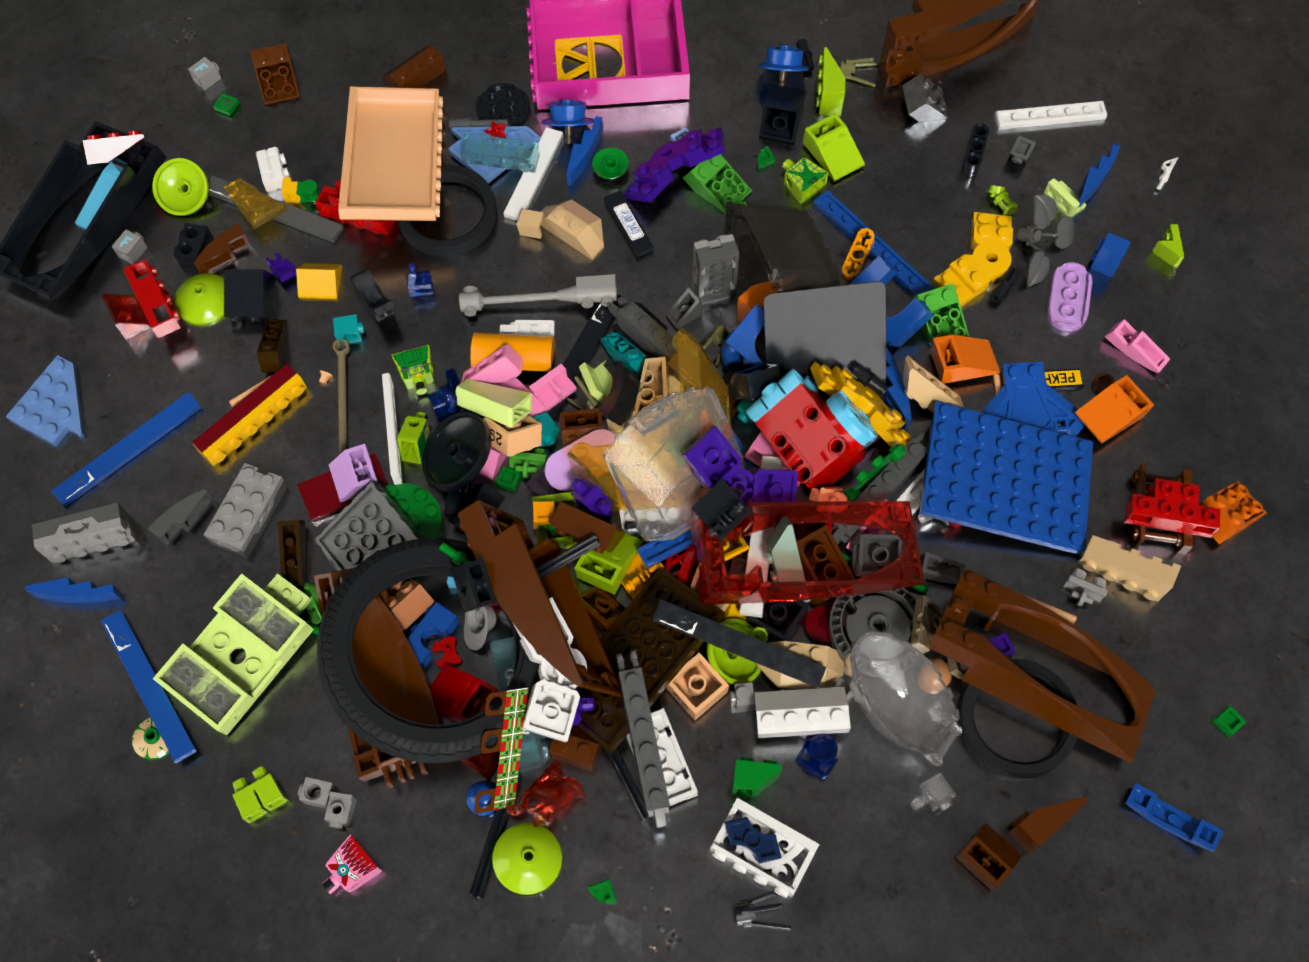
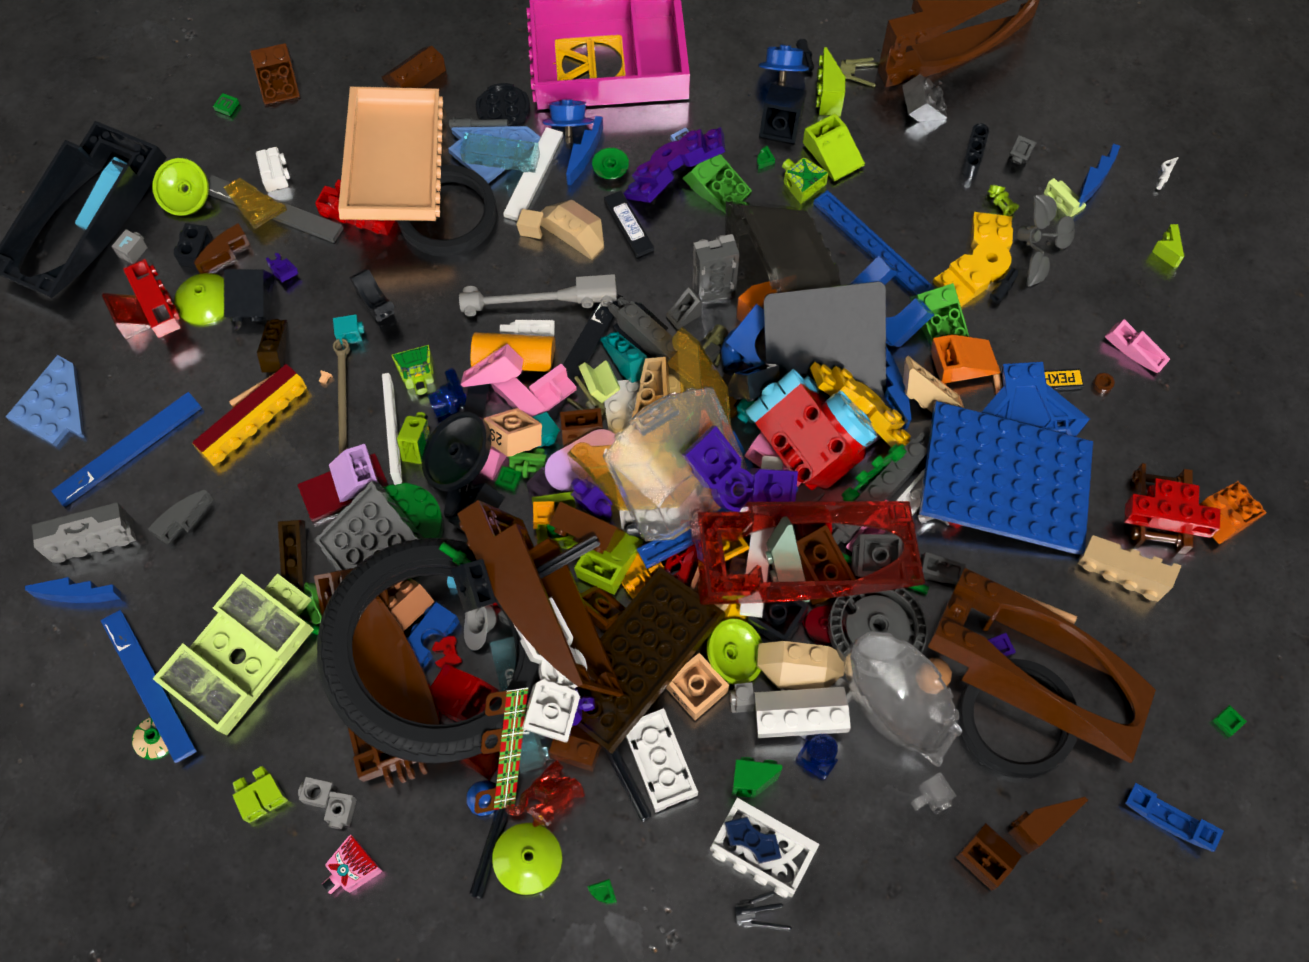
(107, 149): slope -> none
(205, 73): light grey brick -> none
(246, 510): light grey piece -> none
(299, 191): leg -> none
(318, 280): yellow slope -> none
(419, 283): clear blue piece -> none
(494, 401): yellowish green slope -> none
(496, 131): red plant -> none
(622, 393): black arch -> none
(643, 740): dark grey hinge -> none
(721, 509): black hinge -> none
(739, 643): black tile -> none
(762, 634): lime plate -> none
(827, 494): hips -> none
(857, 246): light orange beam -> none
(869, 379): black axle -> none
(925, 621): dark tan wing -> none
(1050, 115): white tile -> none
(1069, 297): lavender tile -> none
(1084, 590): light grey hips -> none
(1109, 254): blue brick -> none
(1114, 409): orange slope -> none

